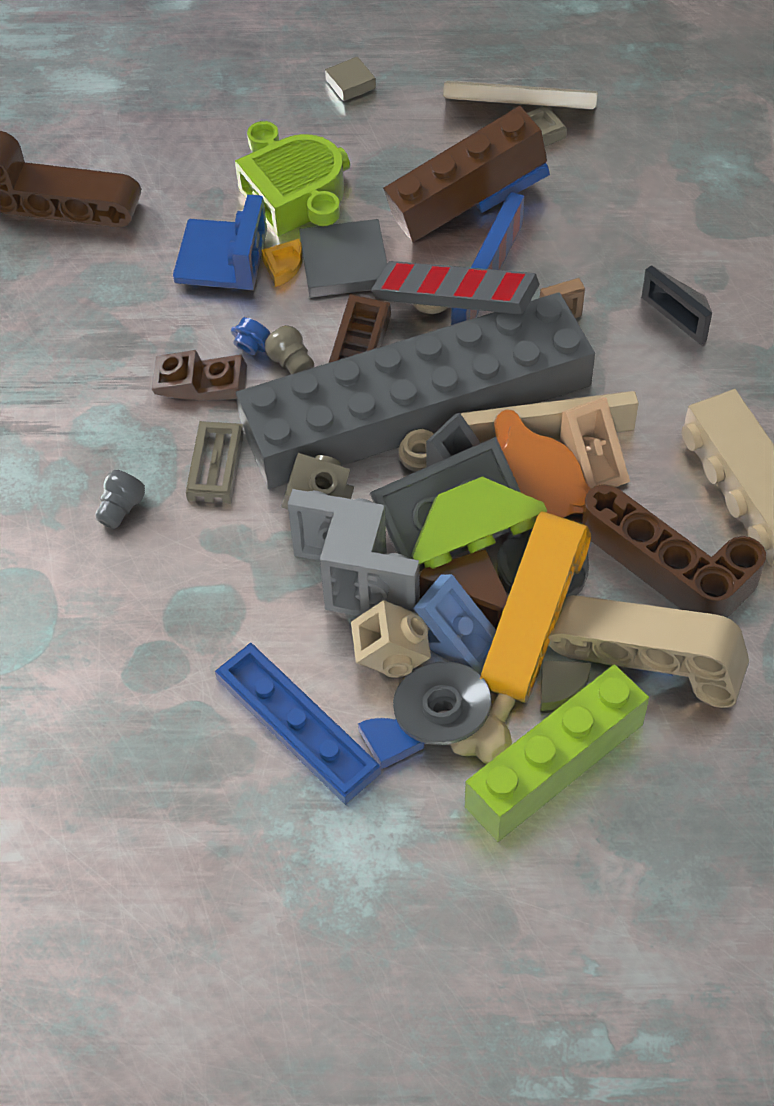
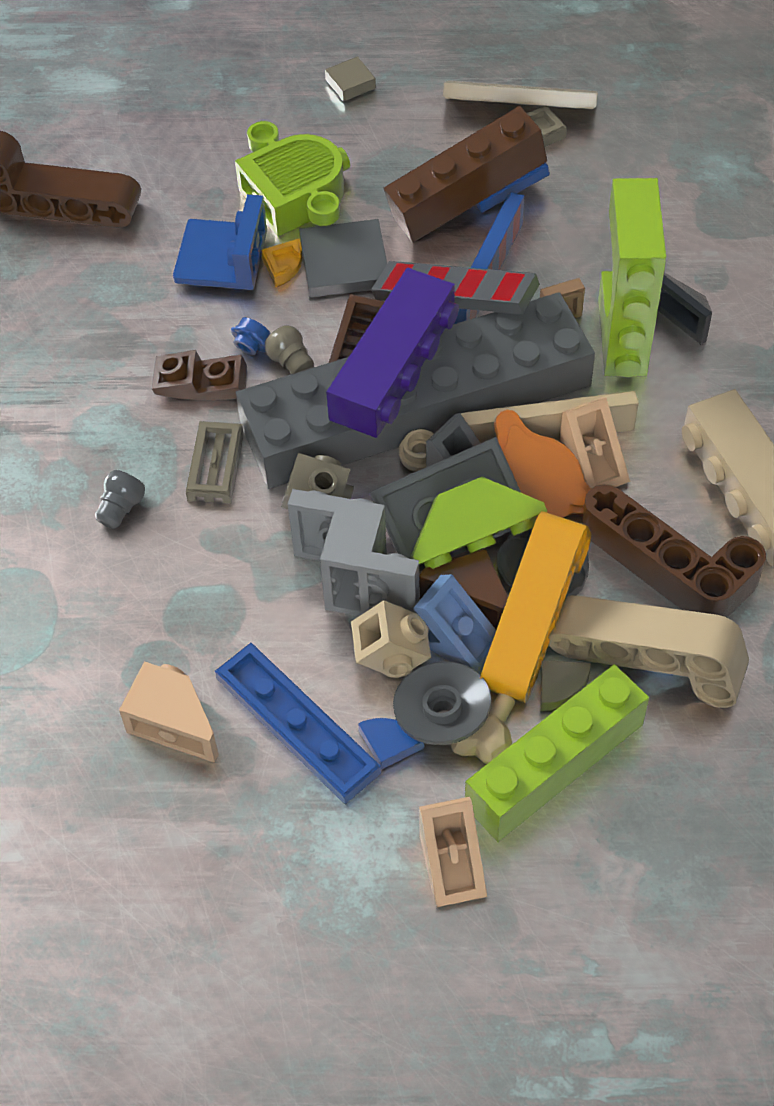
(168, 712): none -> light nougat slope
(392, 353): none -> dark purple brick
(452, 851): none -> light nougat slope
(633, 289): none -> lime arch

